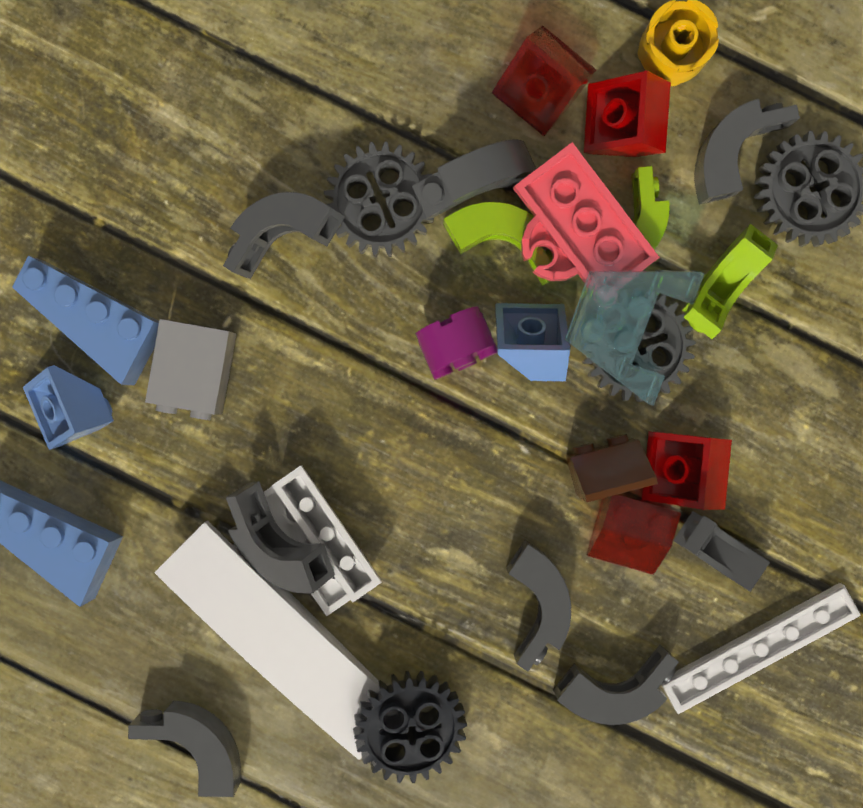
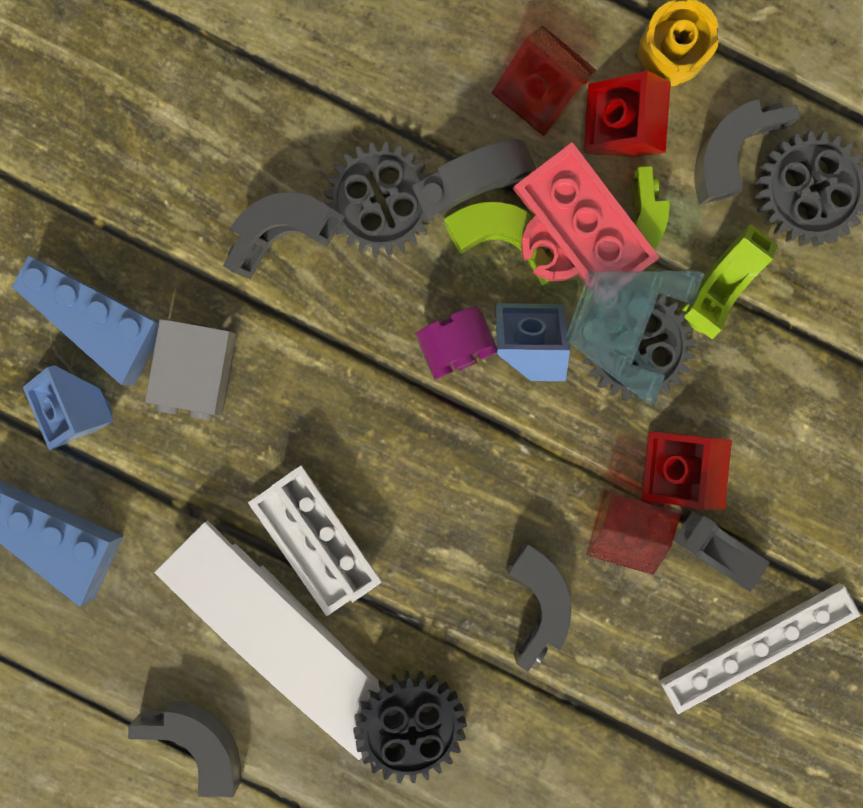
(269, 550): dark grey arch -> none
(610, 468): reddish brown slope -> none
(617, 701): dark grey arch -> none

